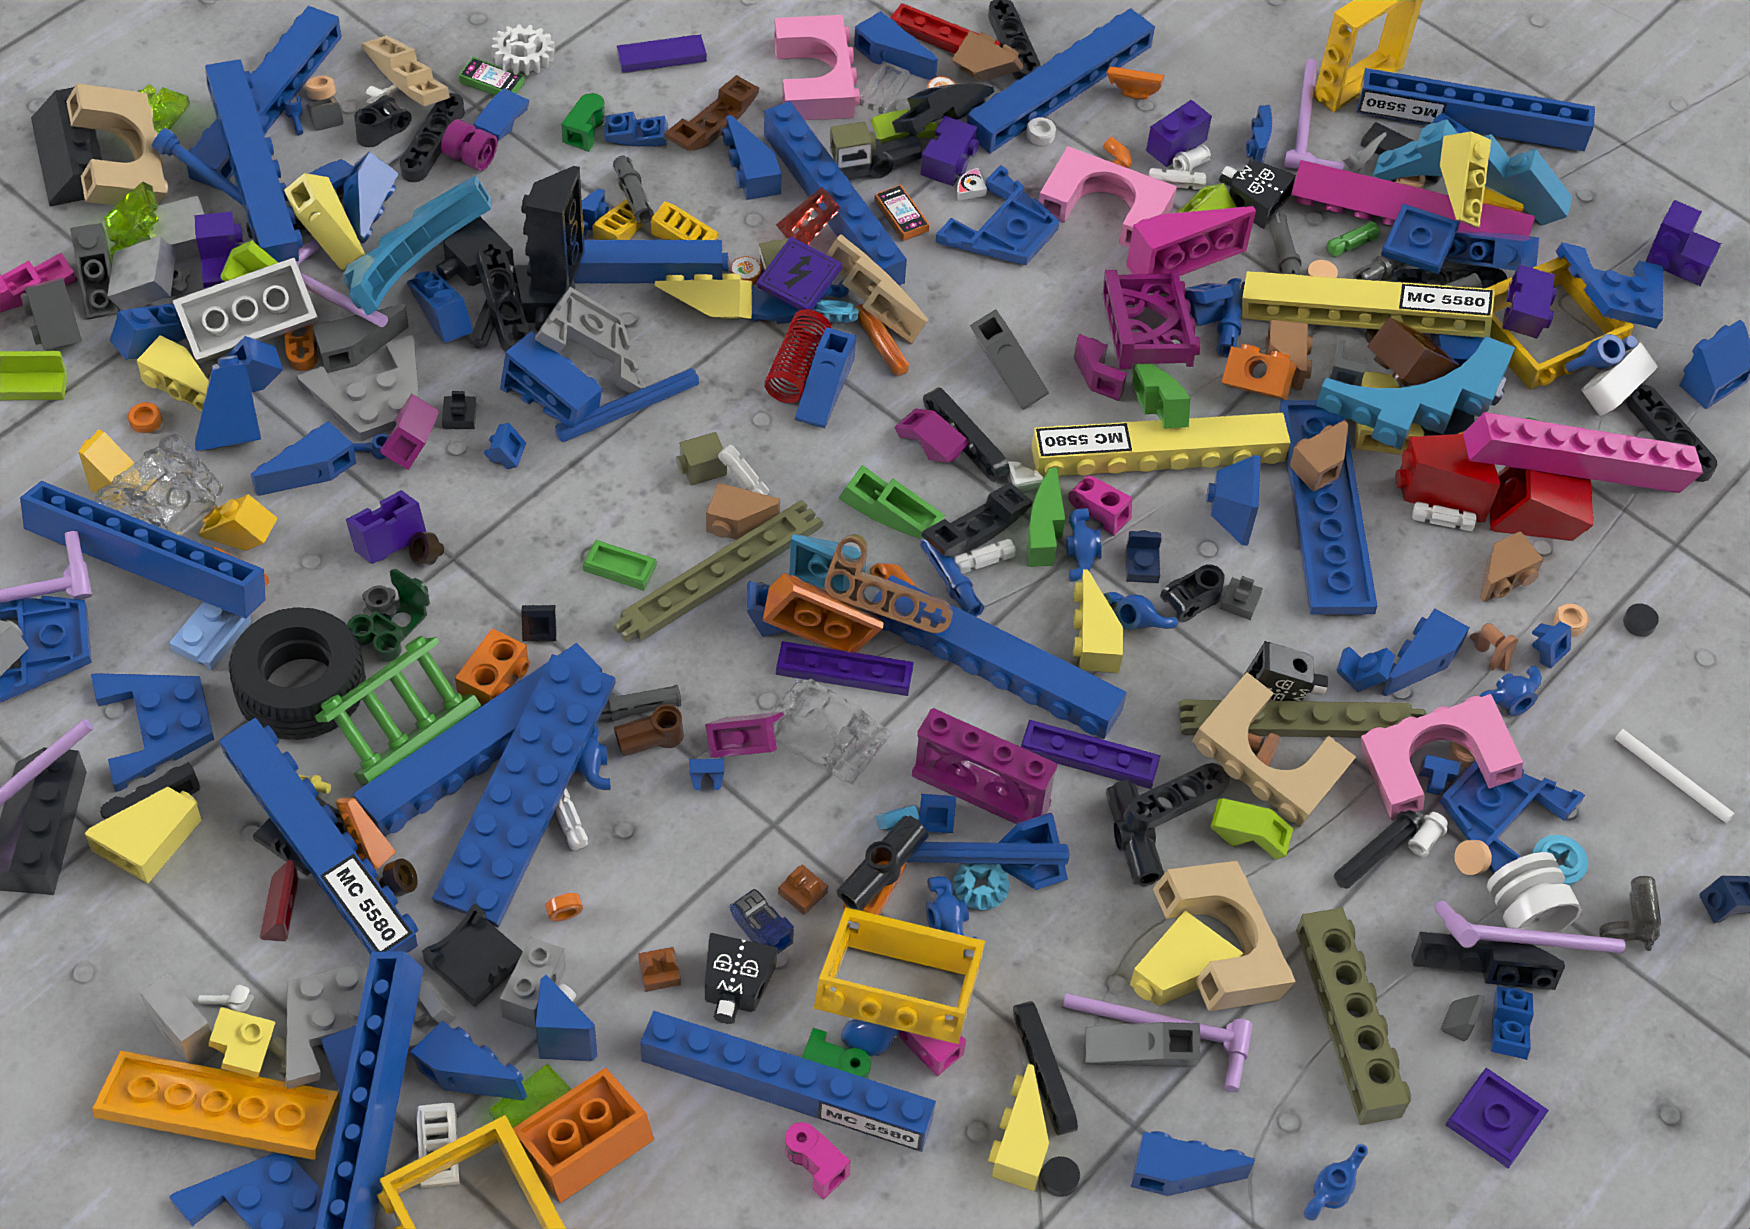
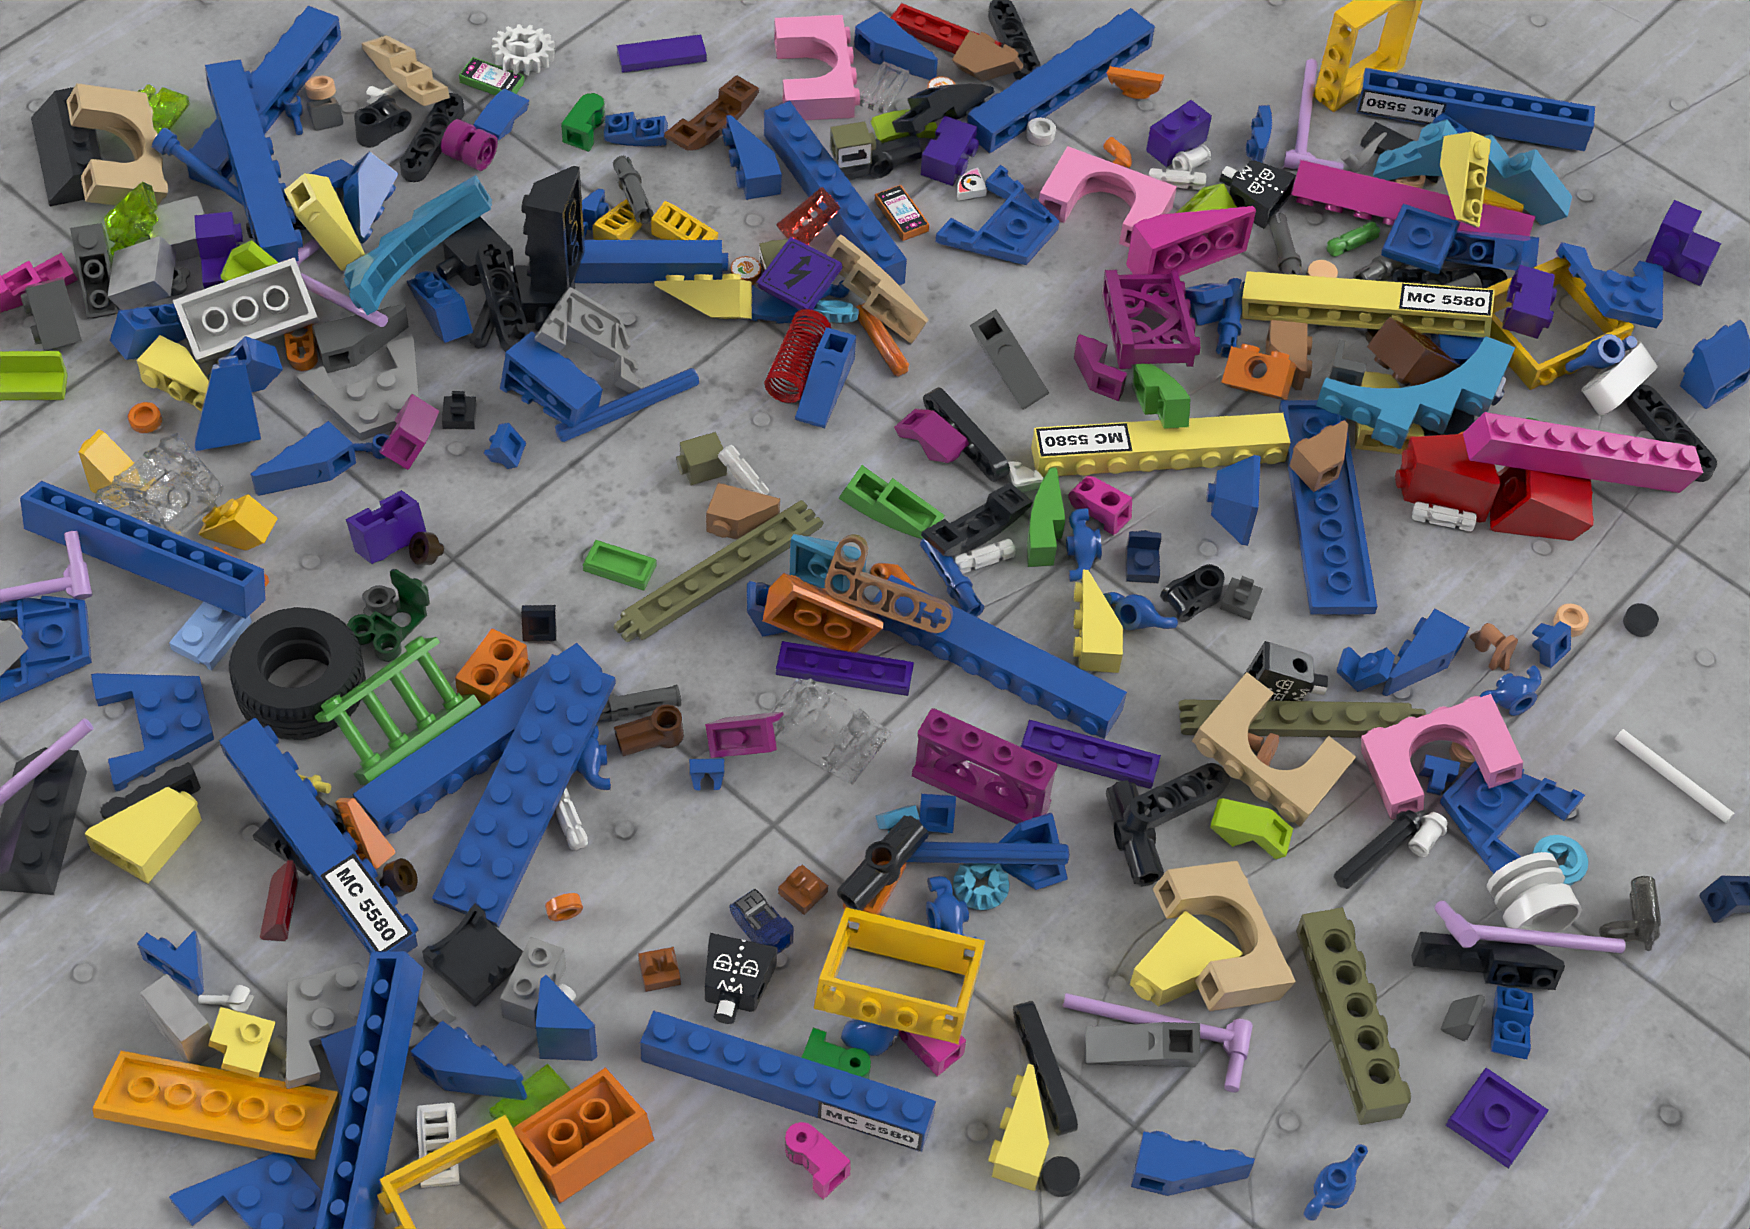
(181, 964): none -> blue slope
(1473, 857): light nougat tile -> none
(1510, 565): medium nougat slope -> none

